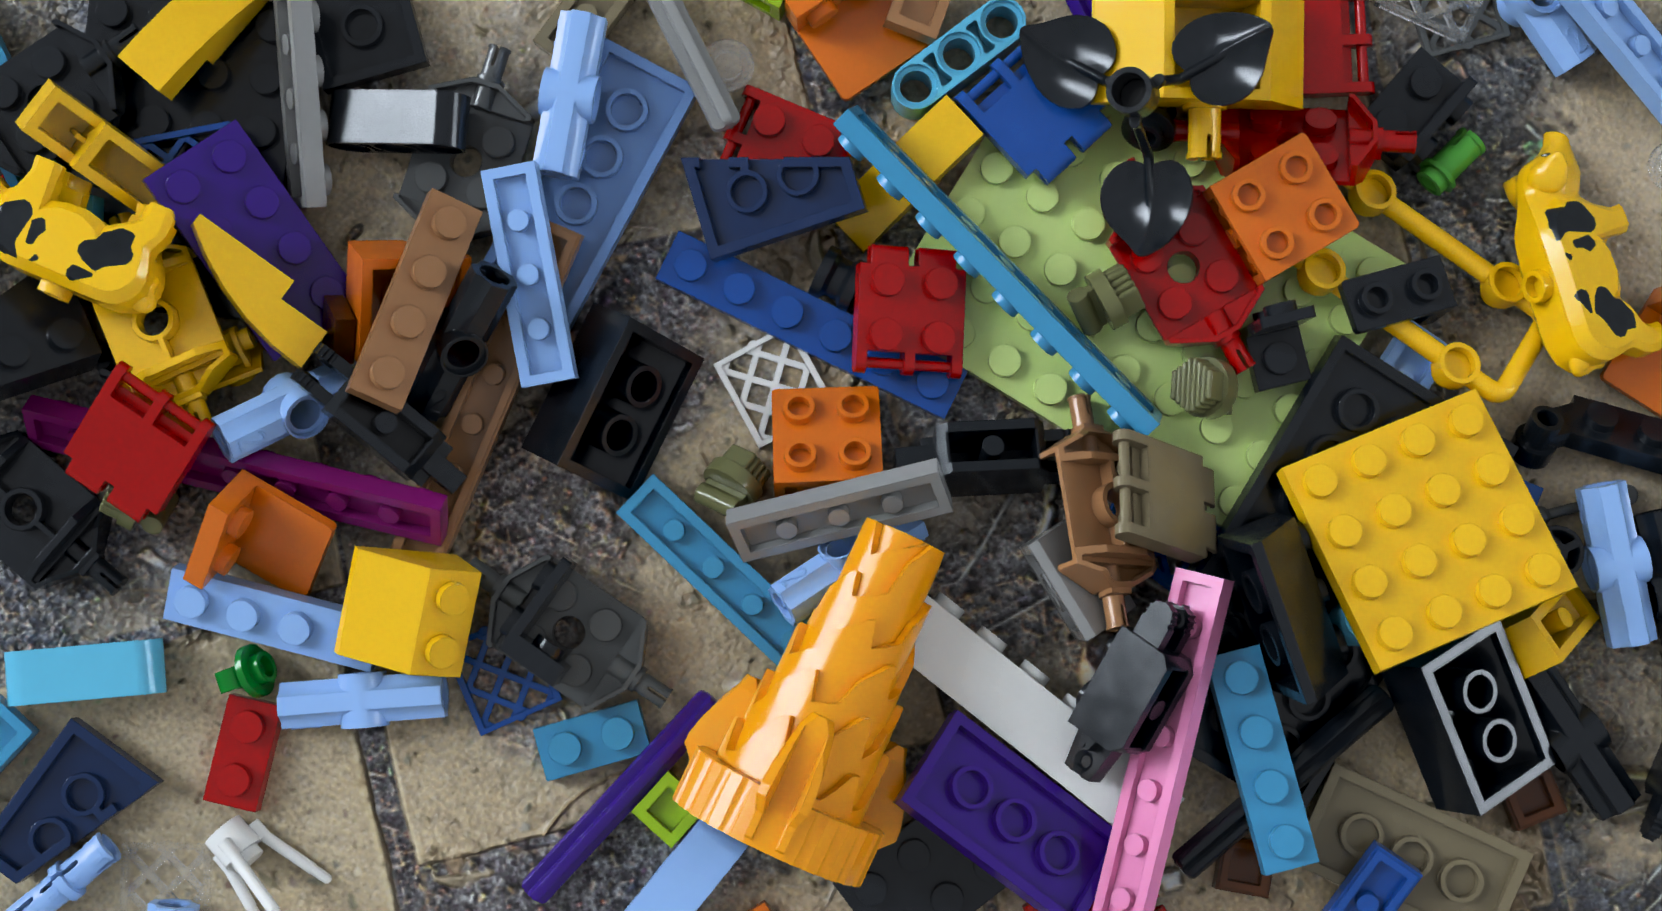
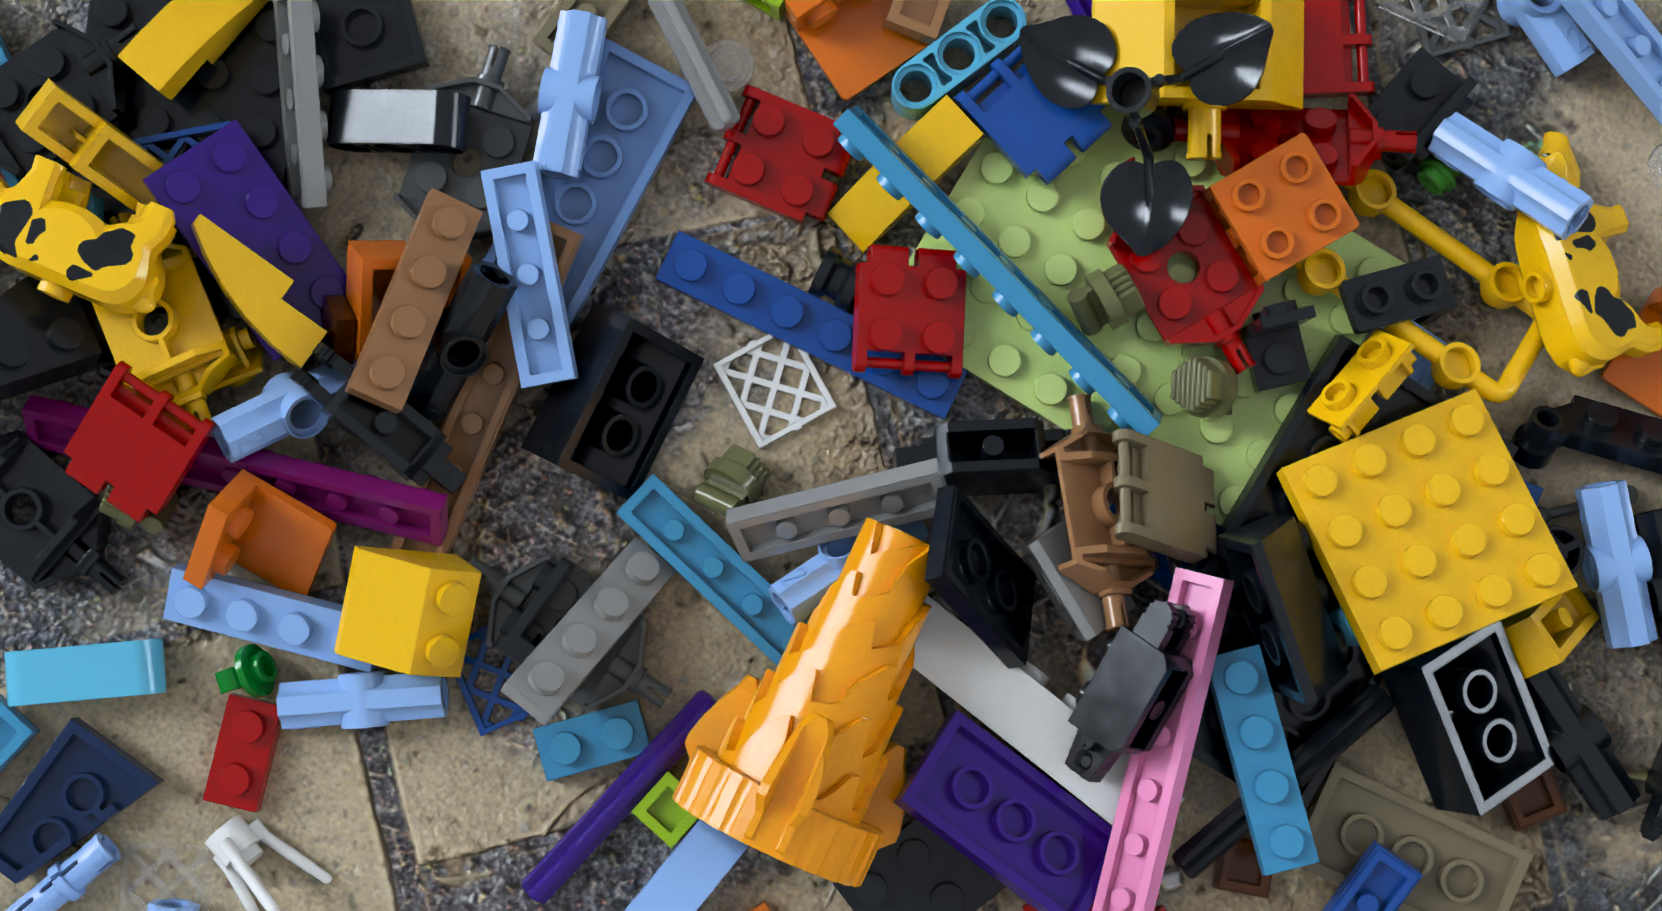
(588, 631): none -> light grey plate
(768, 200): dark blue wing -> none
(824, 436): orange bracket -> none
(980, 577): none -> black tile
(1375, 368): none -> yellow hinge
(1510, 175): none -> light blue piece

